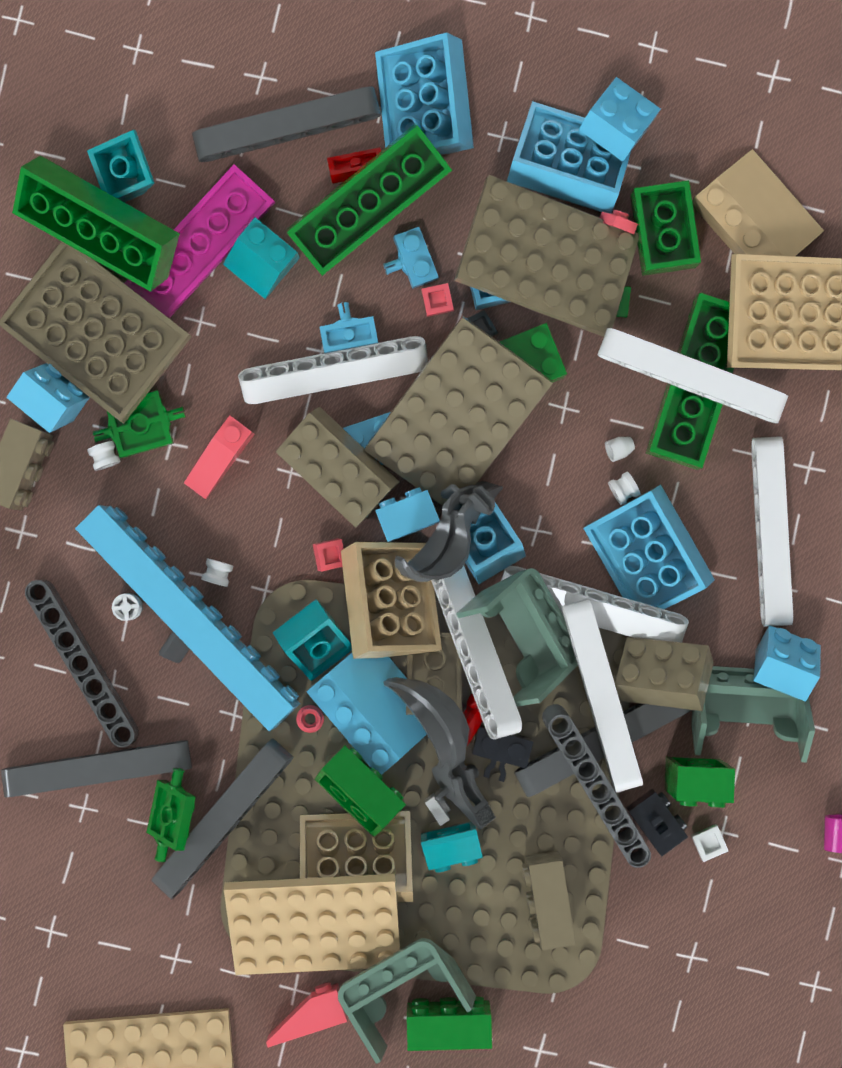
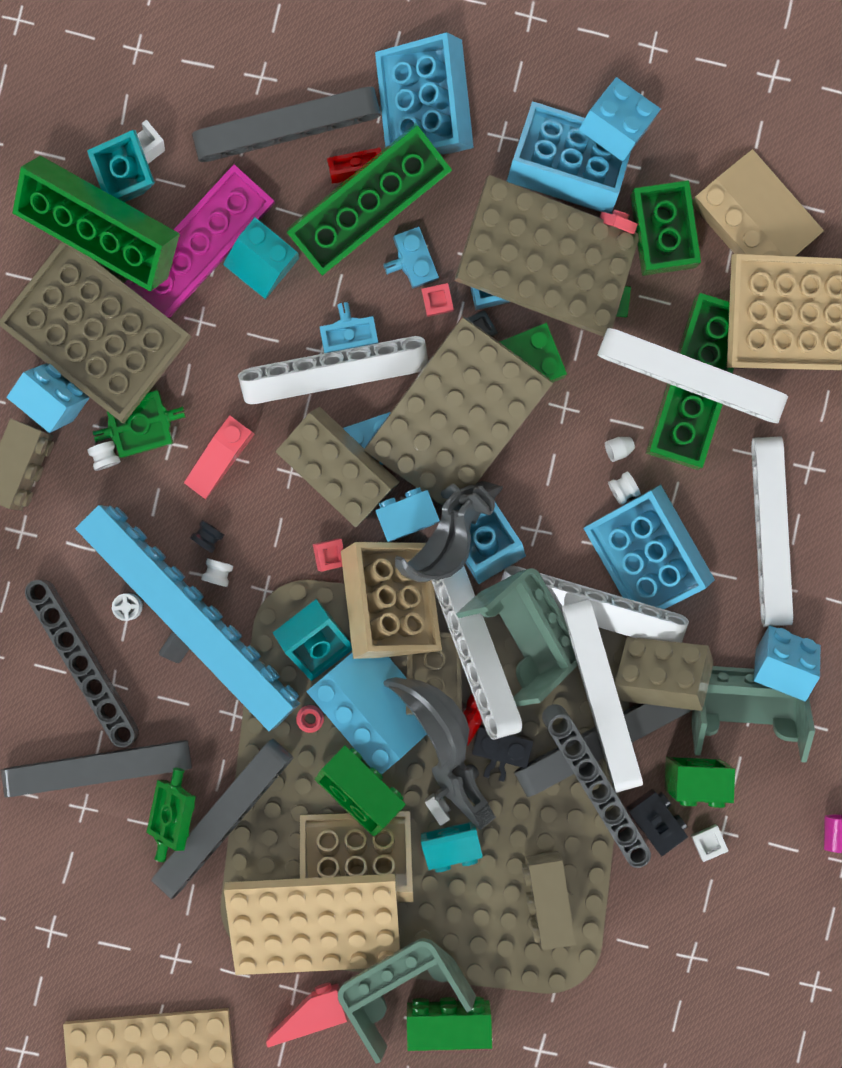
(151, 142): none -> white panel
(207, 536): none -> black wheel

